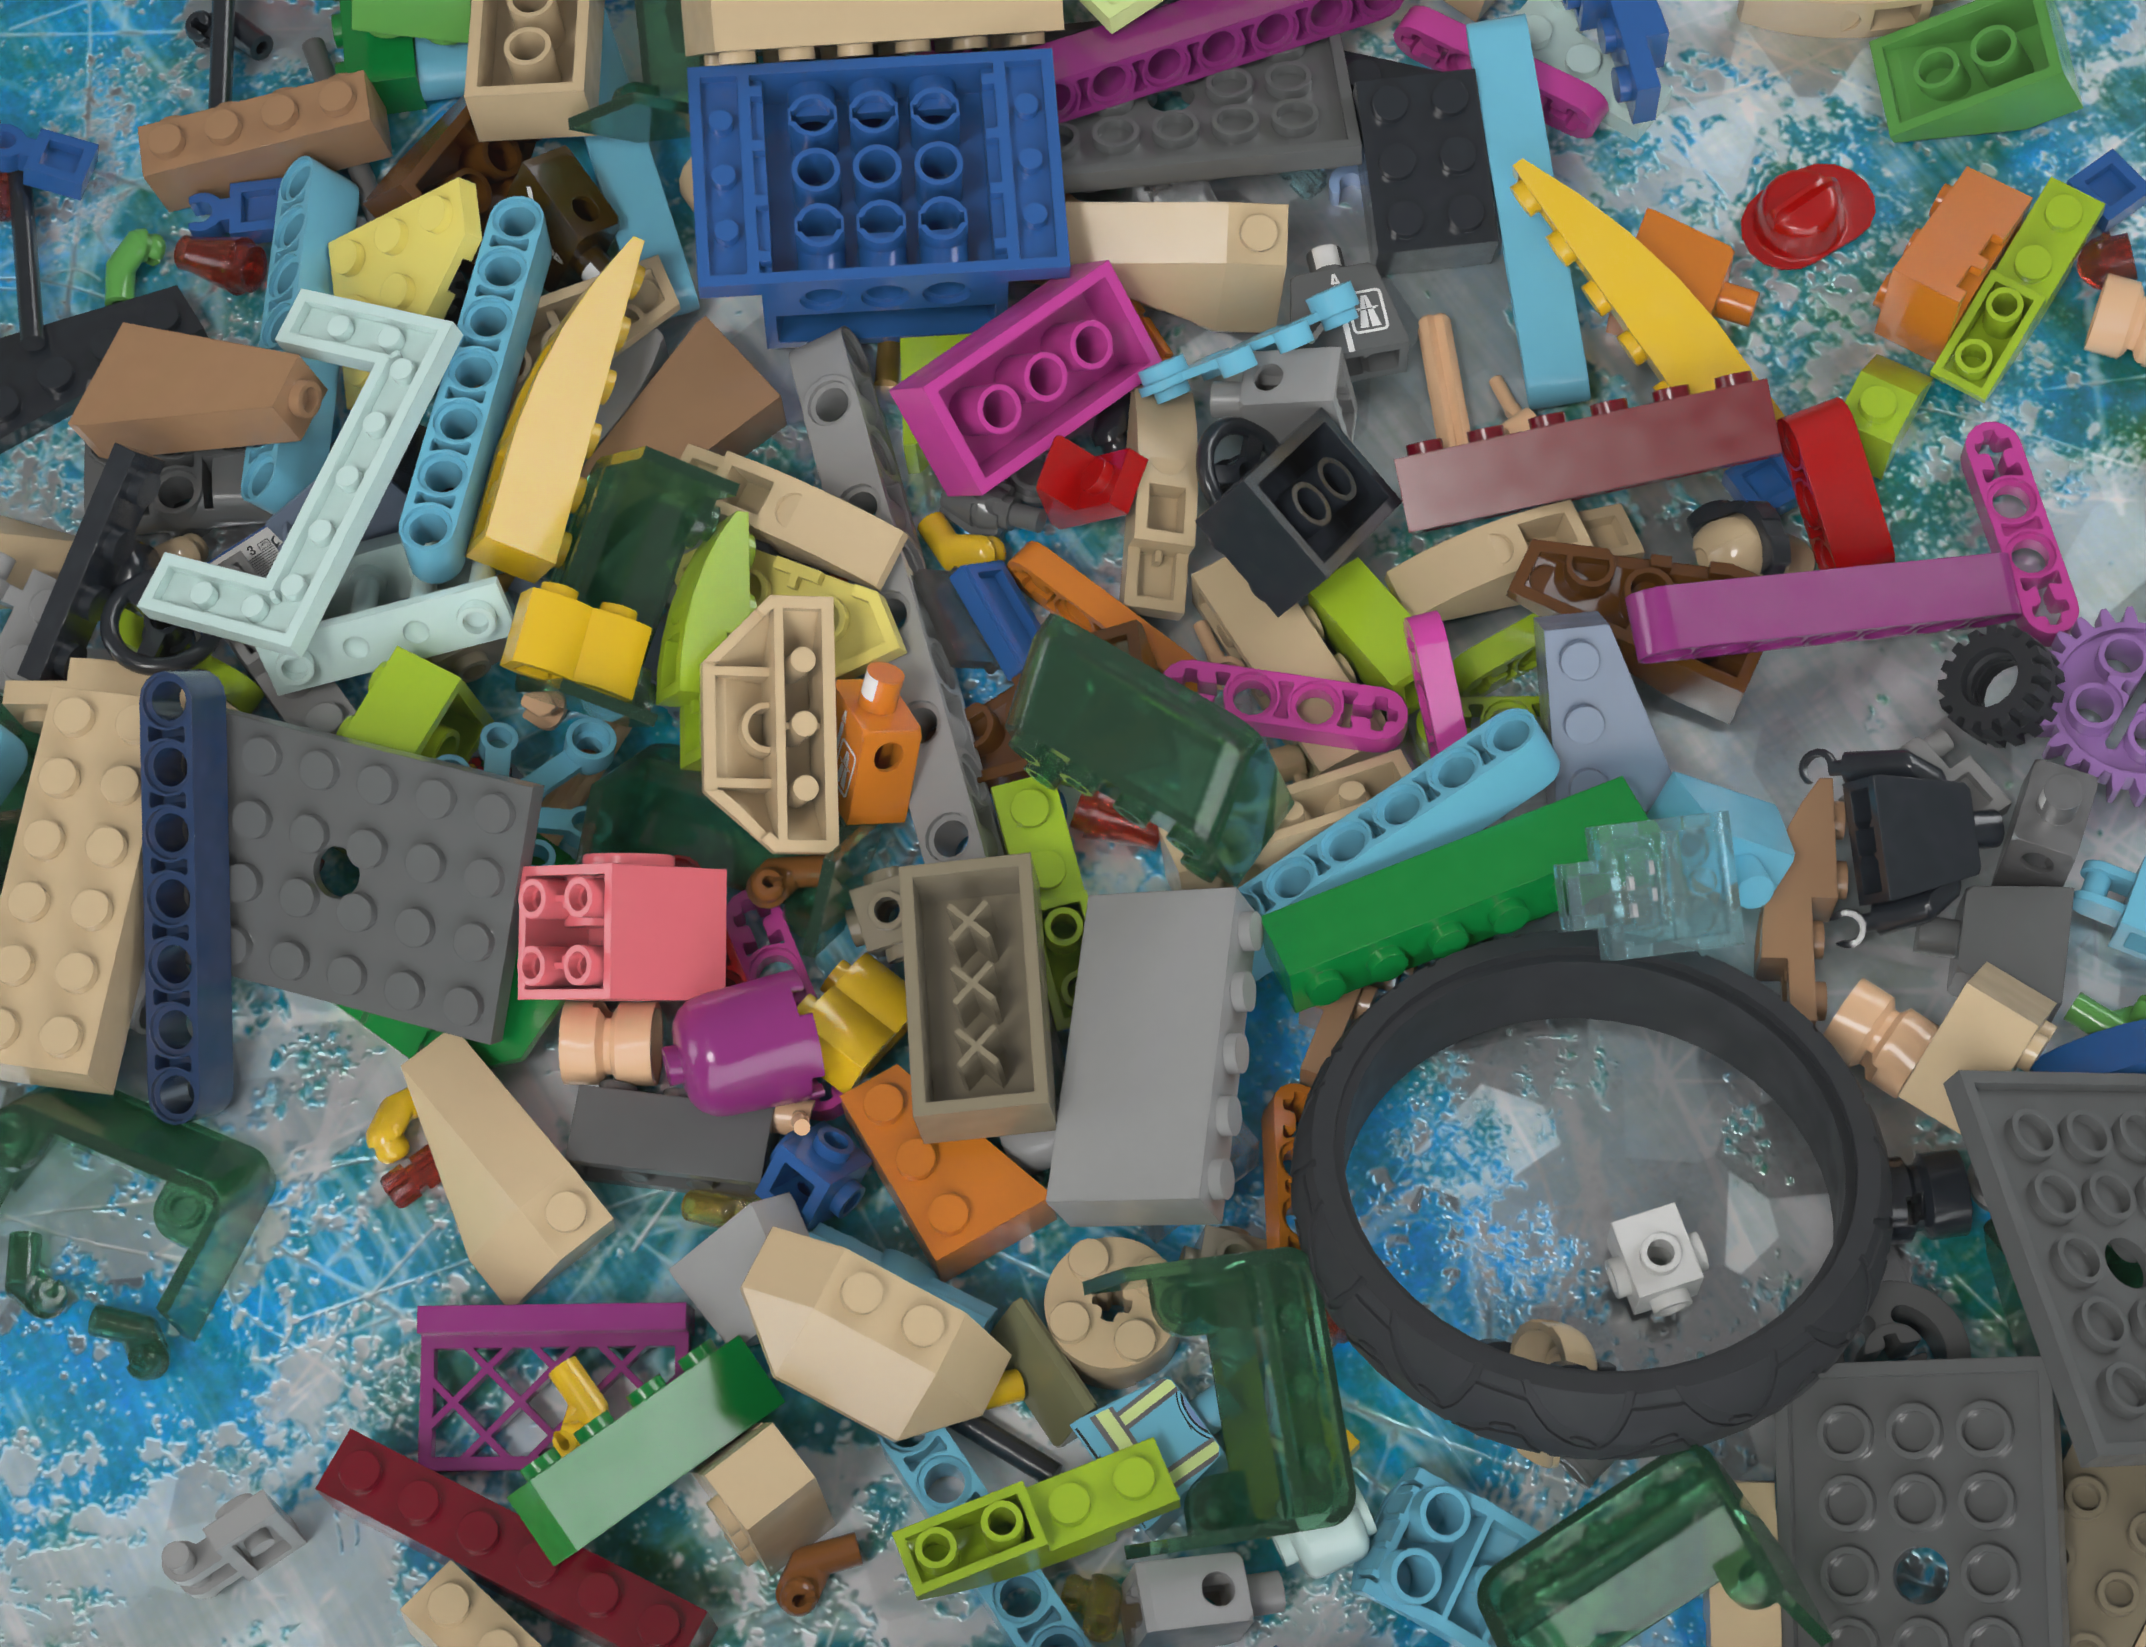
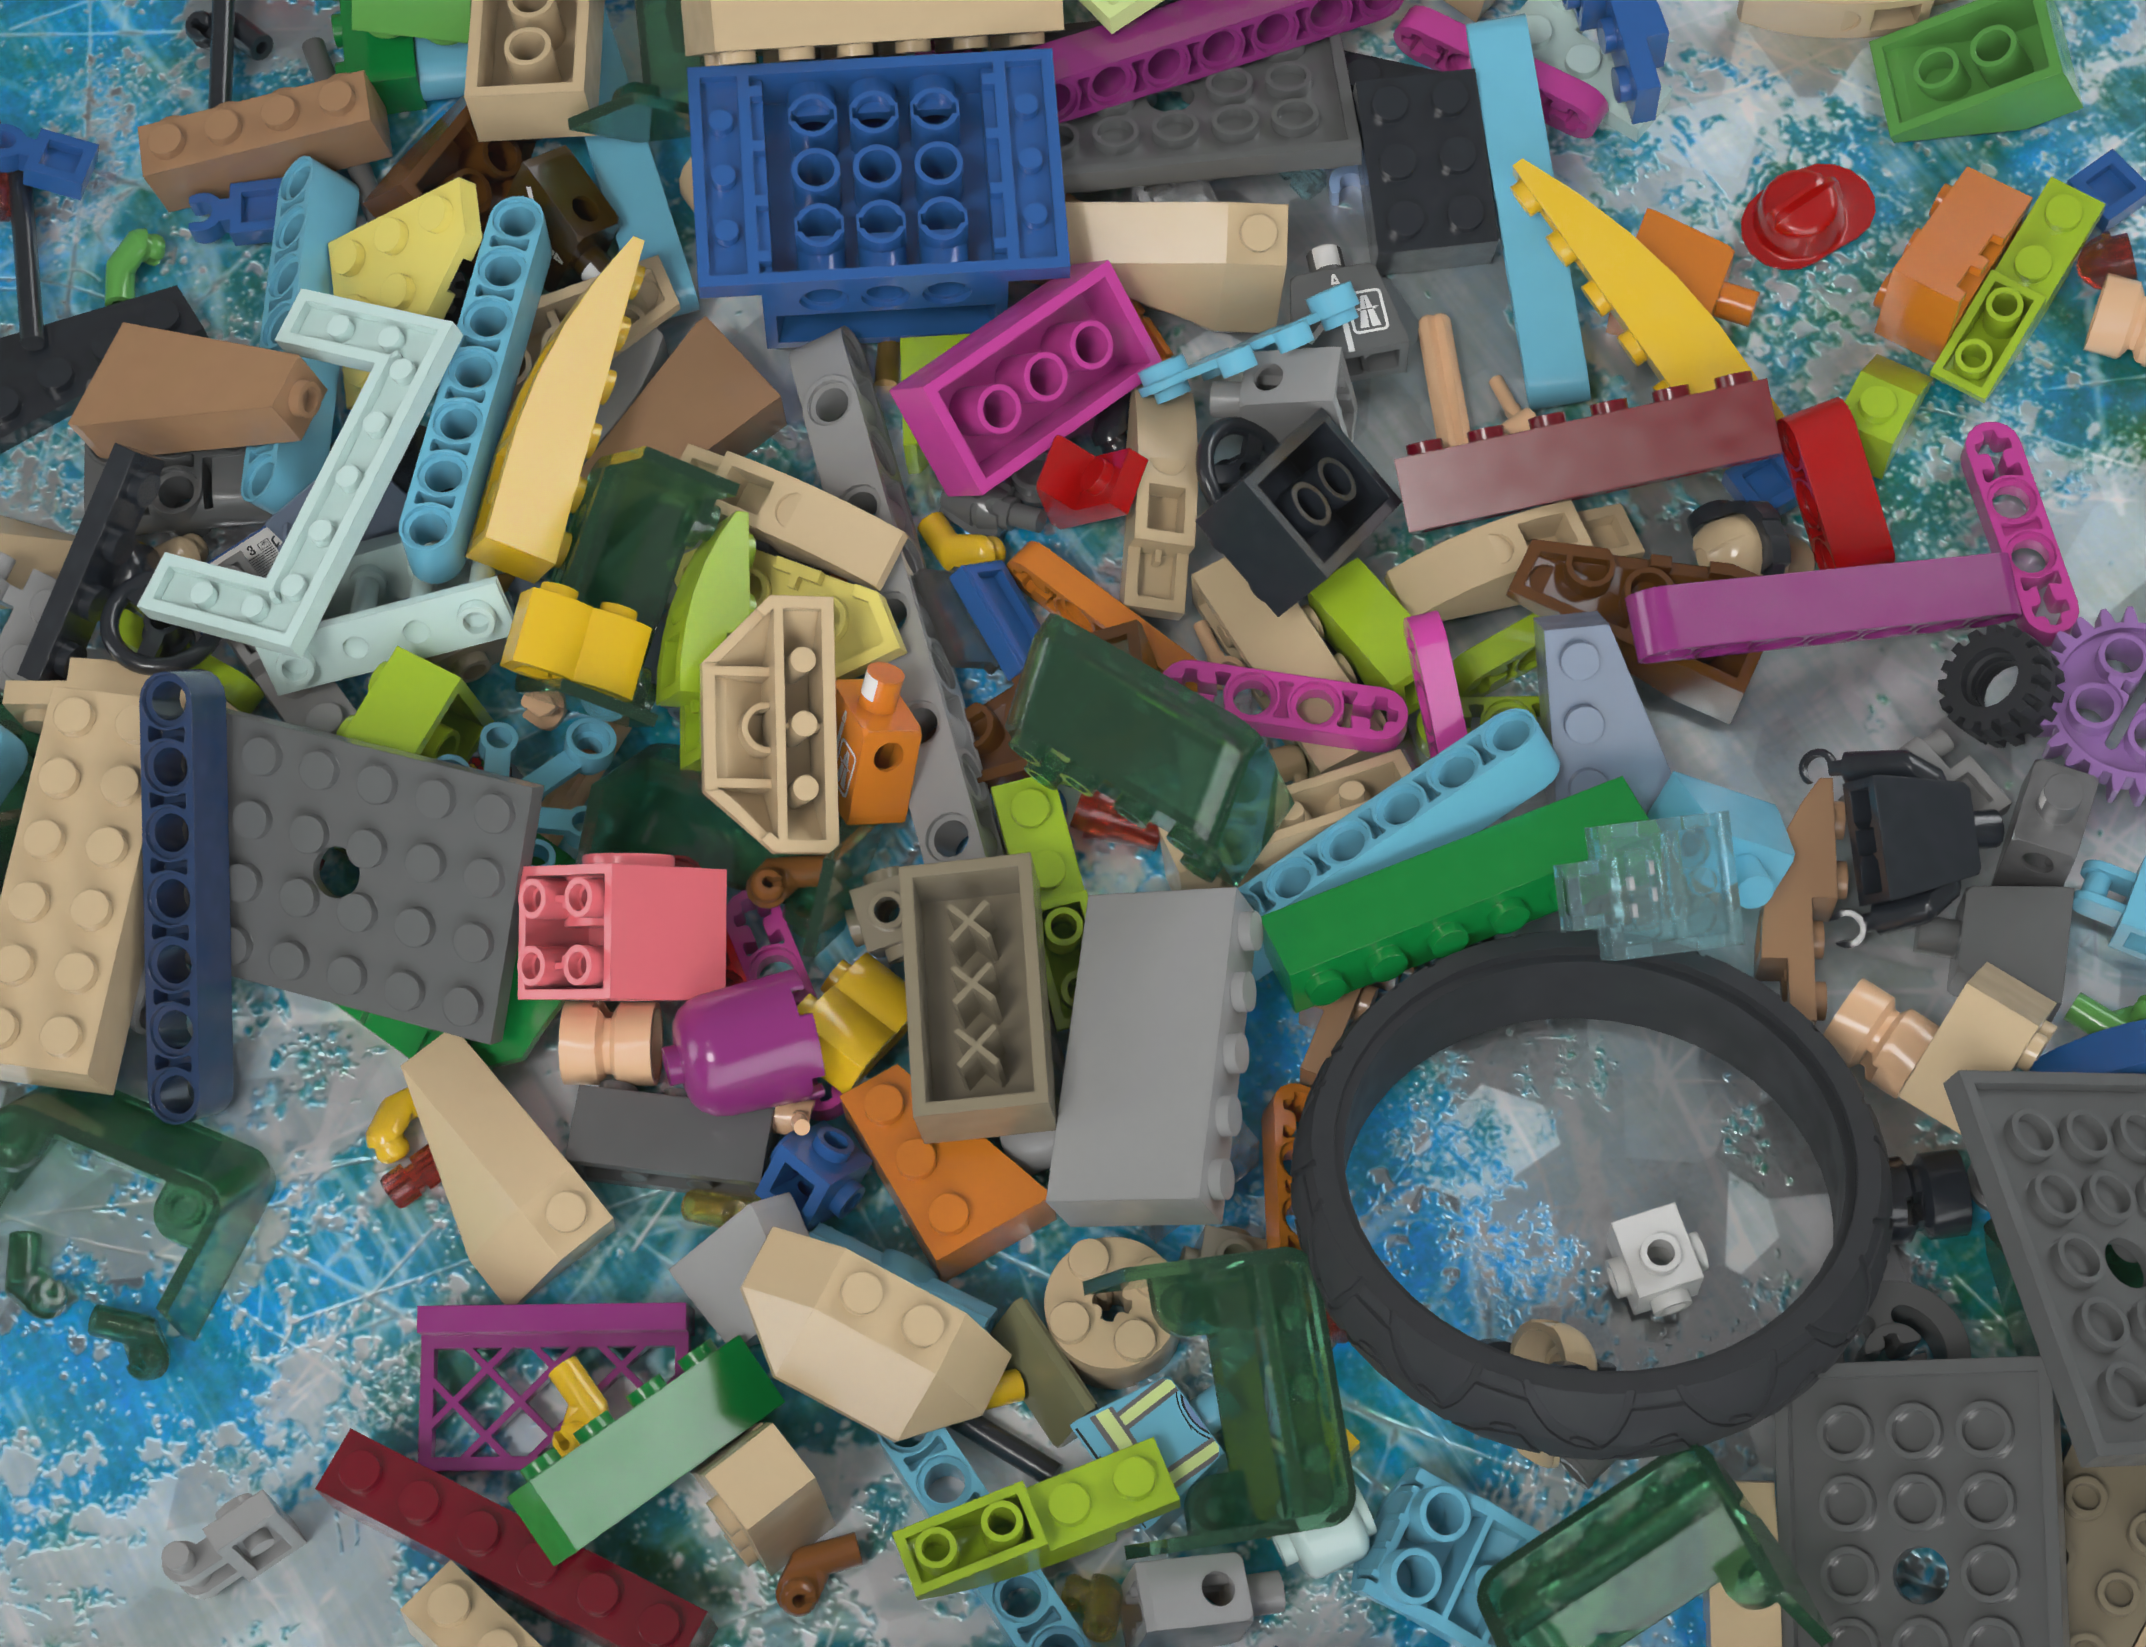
(226, 262): clear red cone -> none

